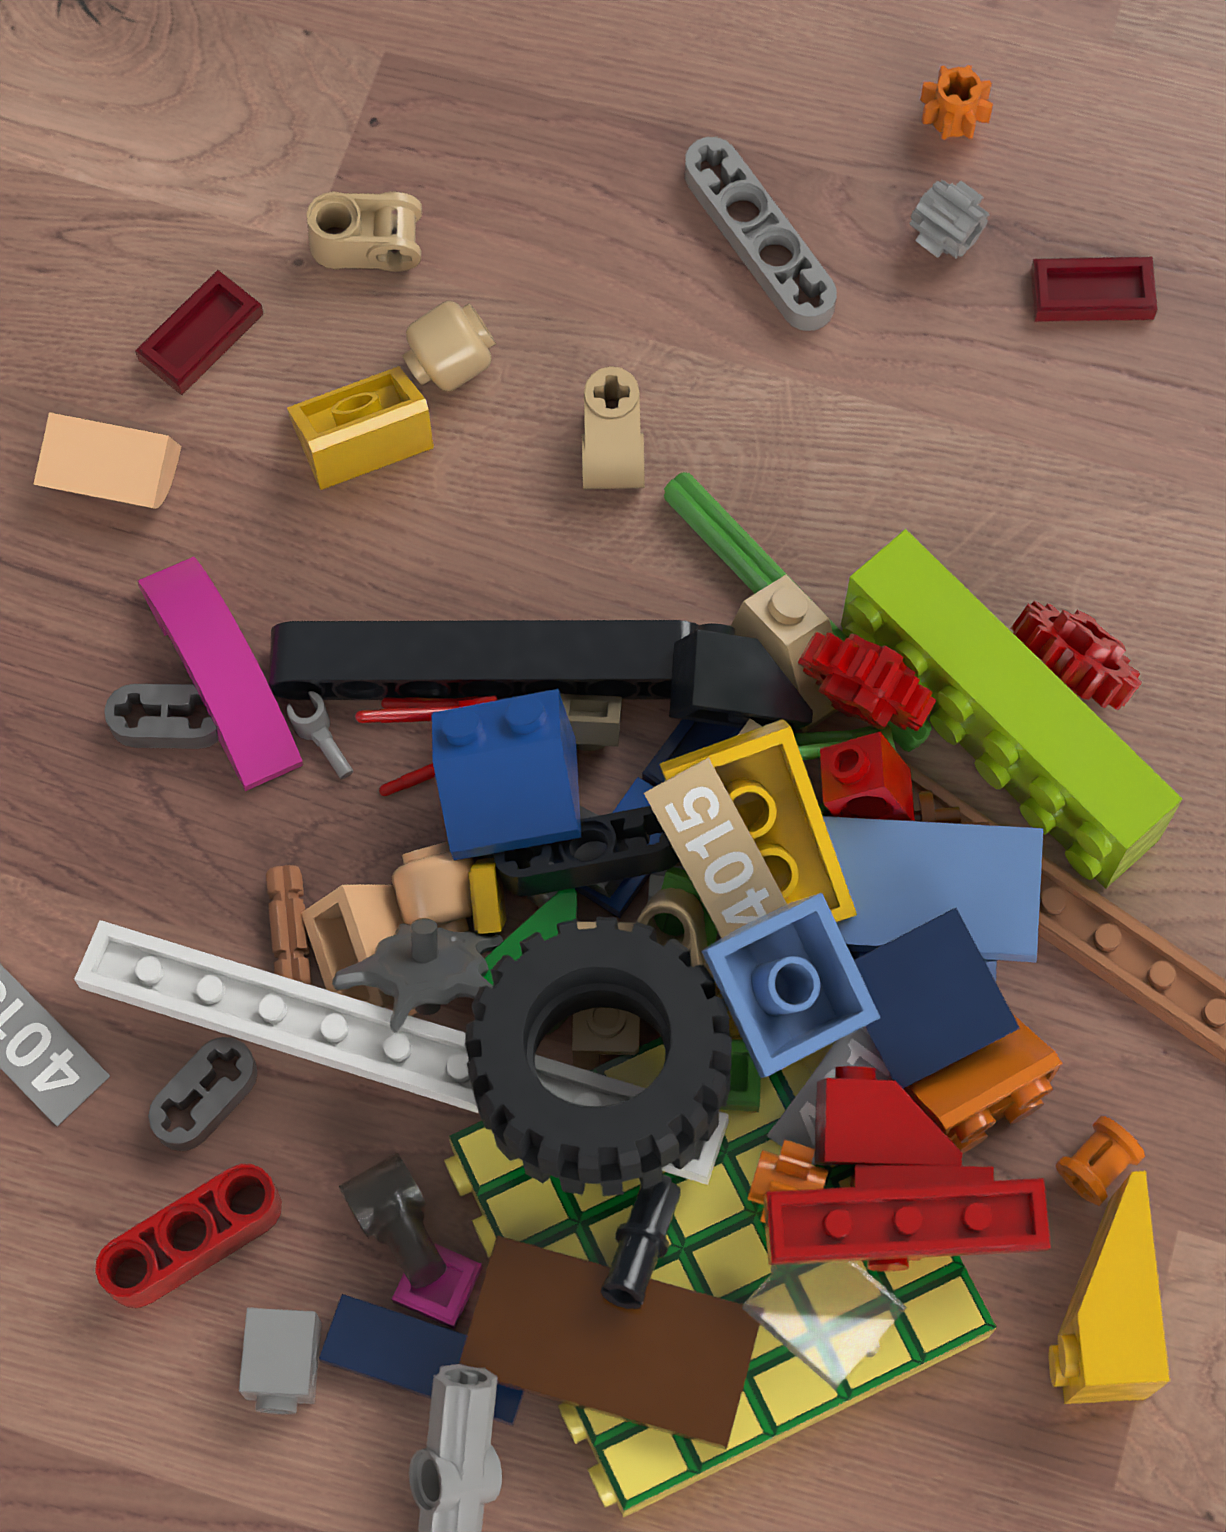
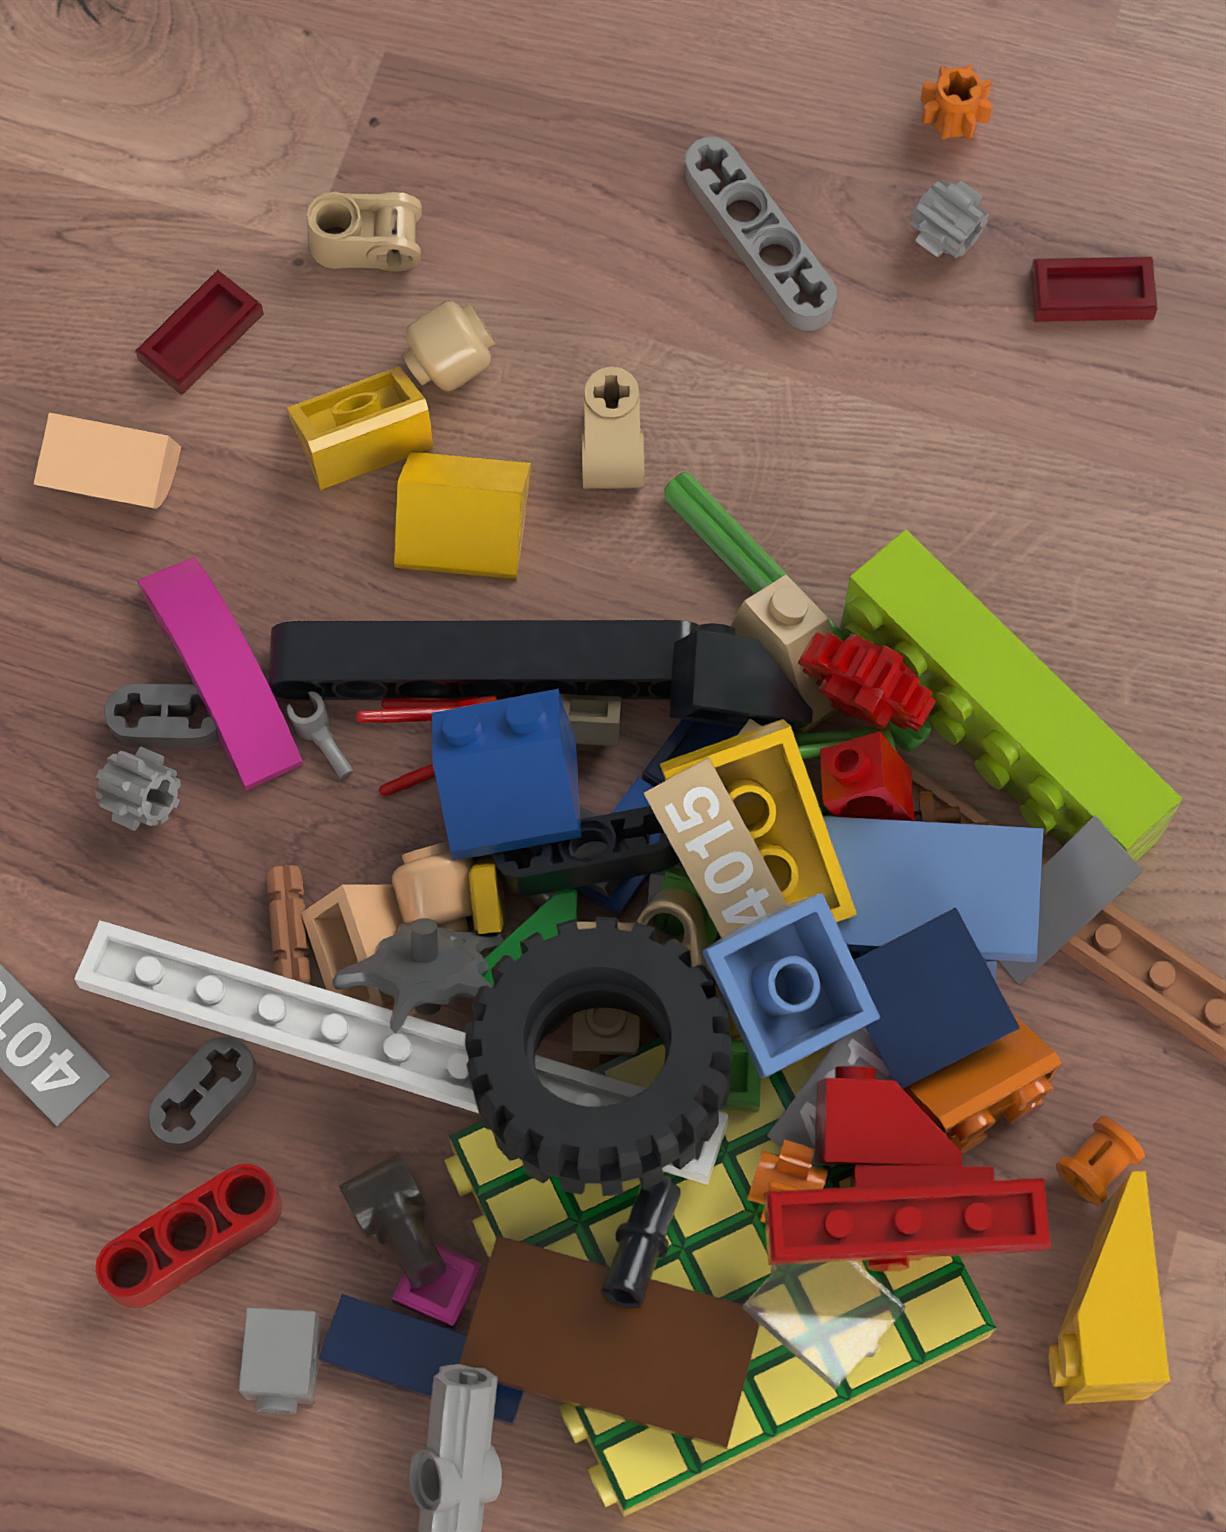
(137, 788): none -> light grey gear
(461, 515): none -> yellow slope
(1075, 889): none -> light grey sticker
(1079, 653): red gear -> none

